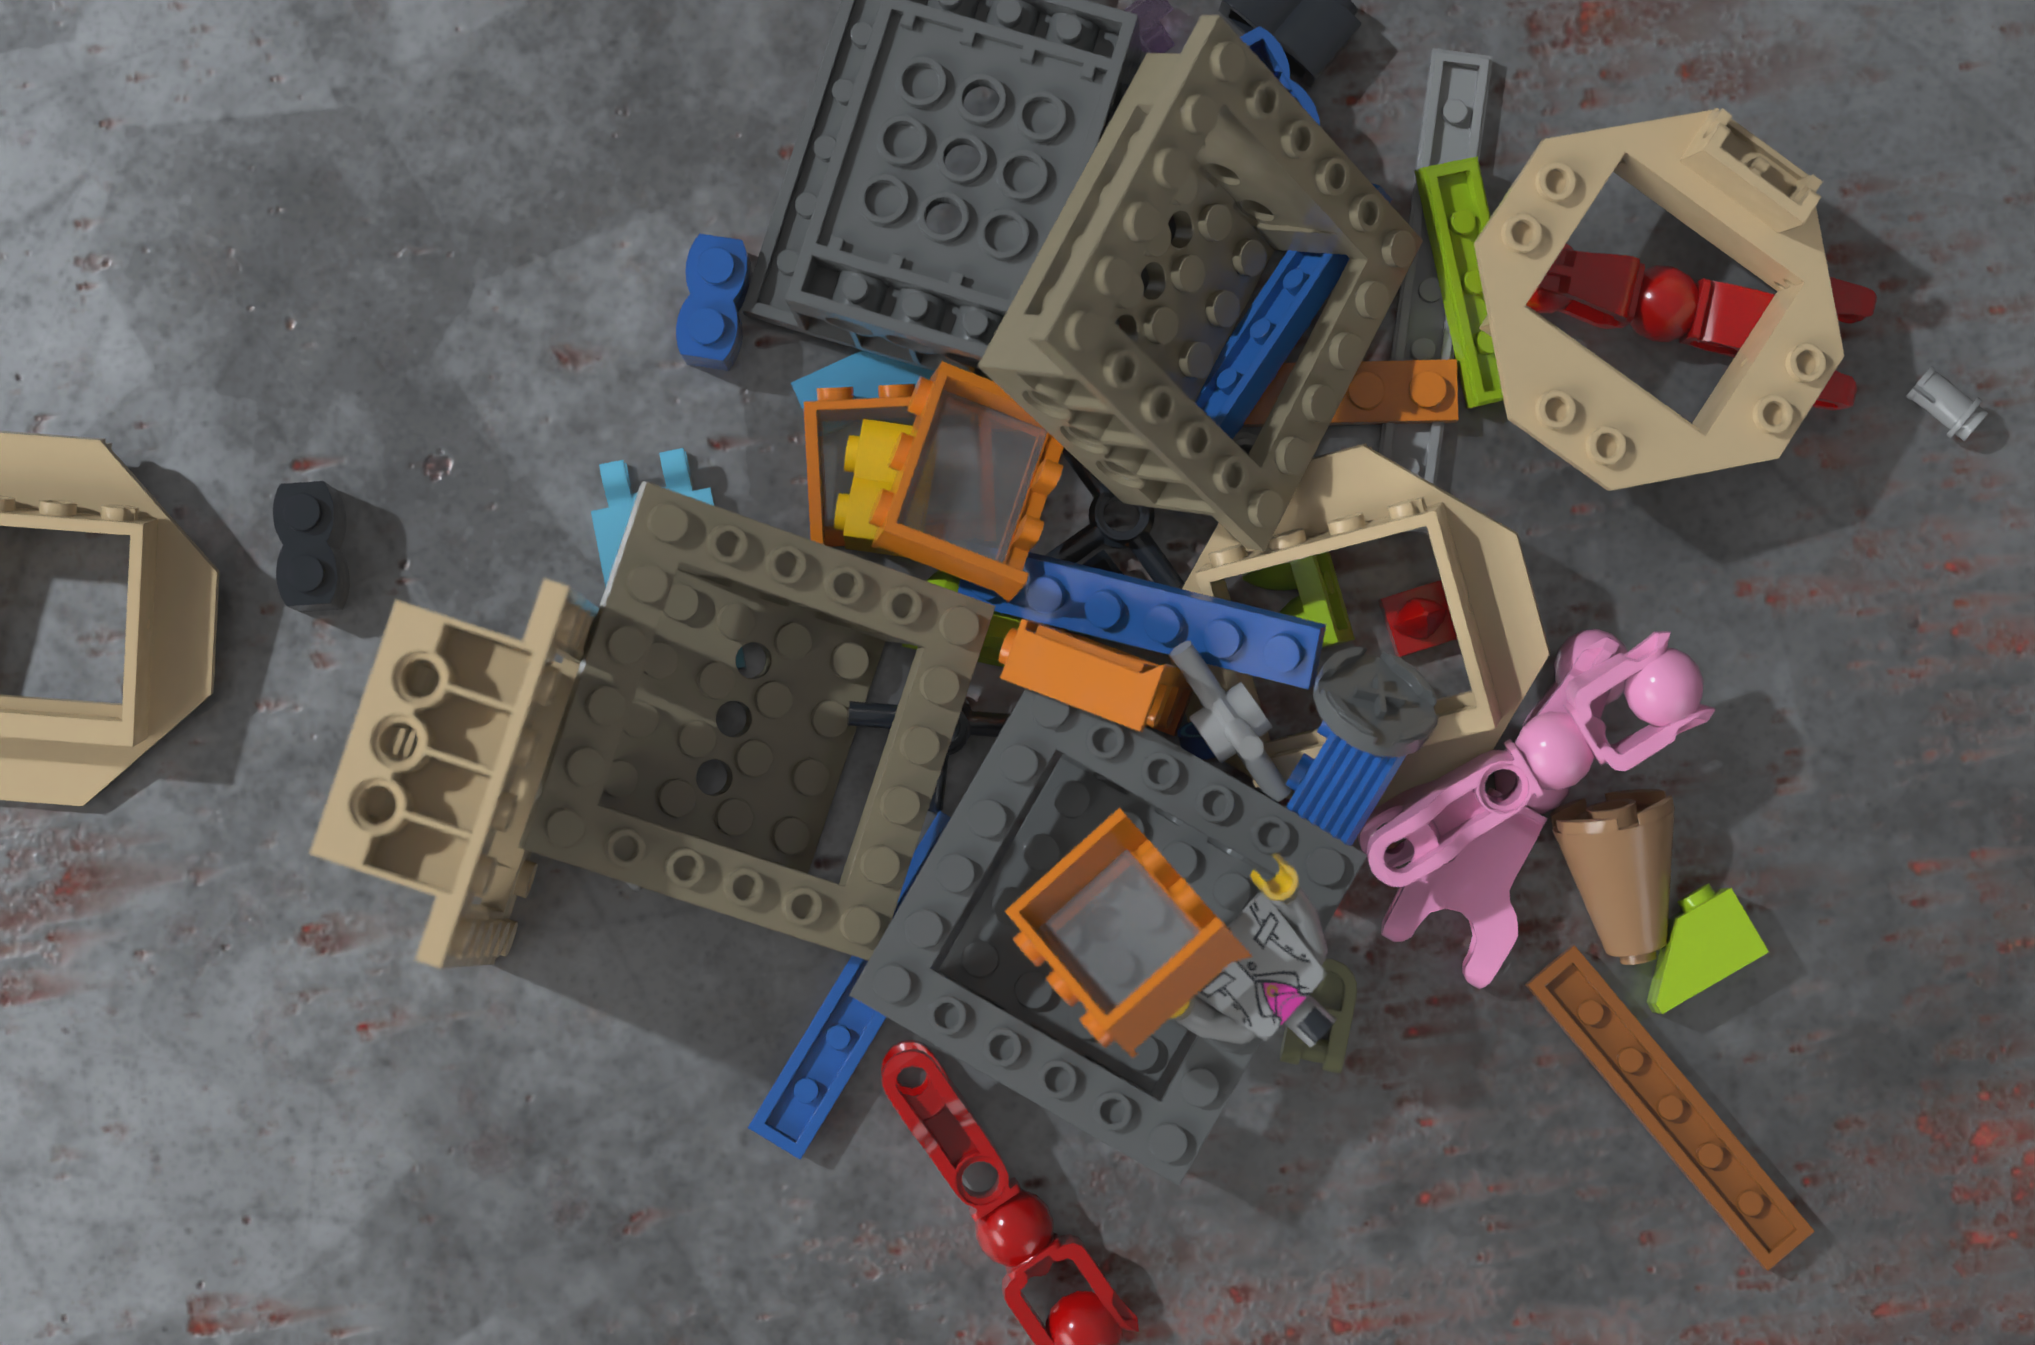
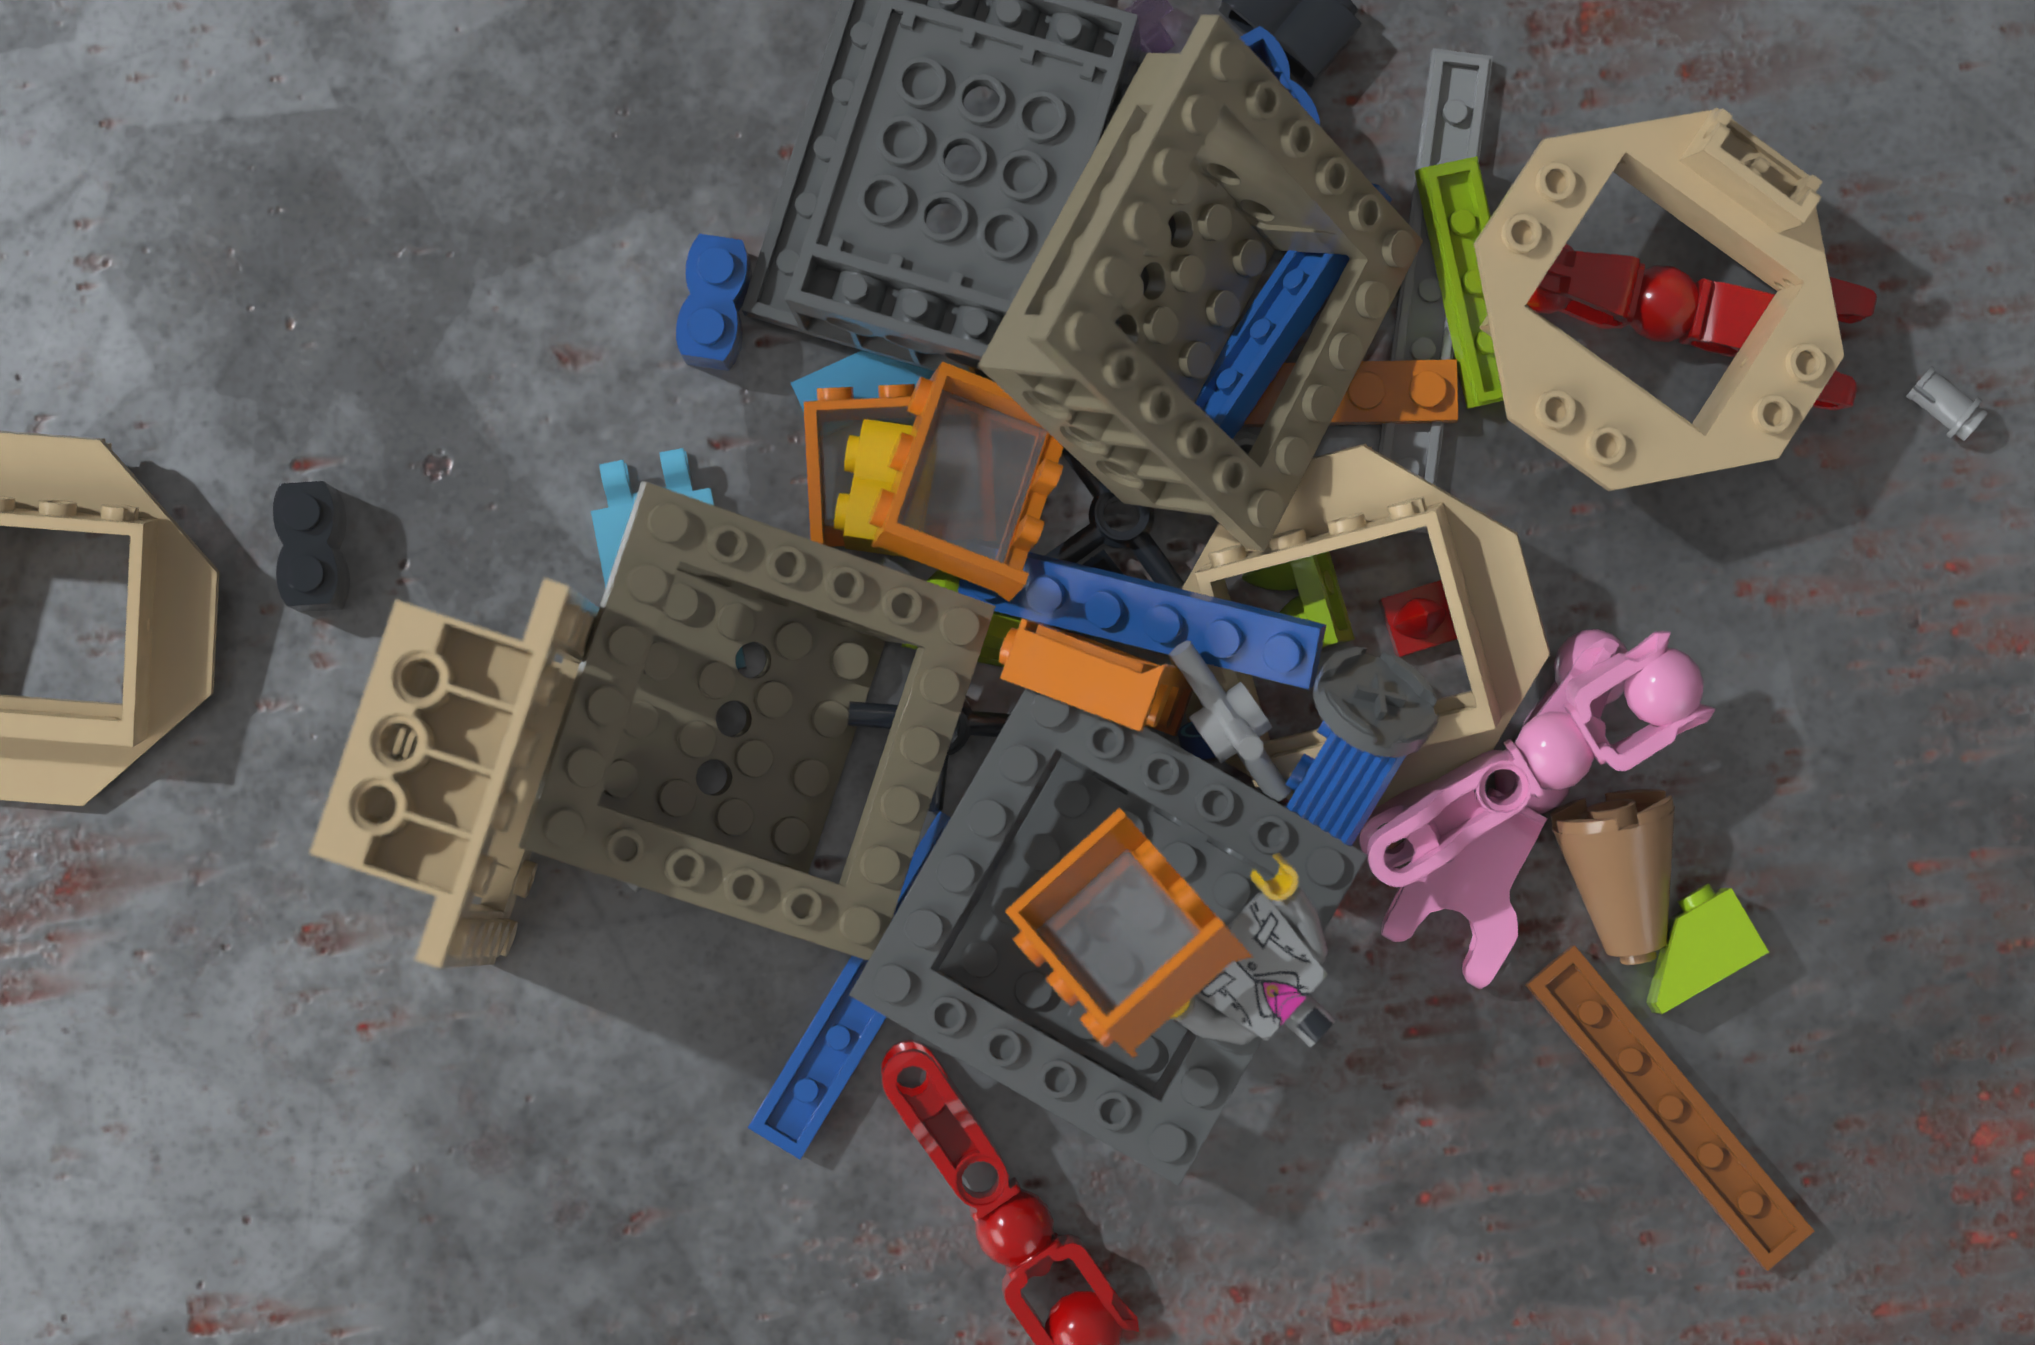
(1338, 996): olive plate -> none

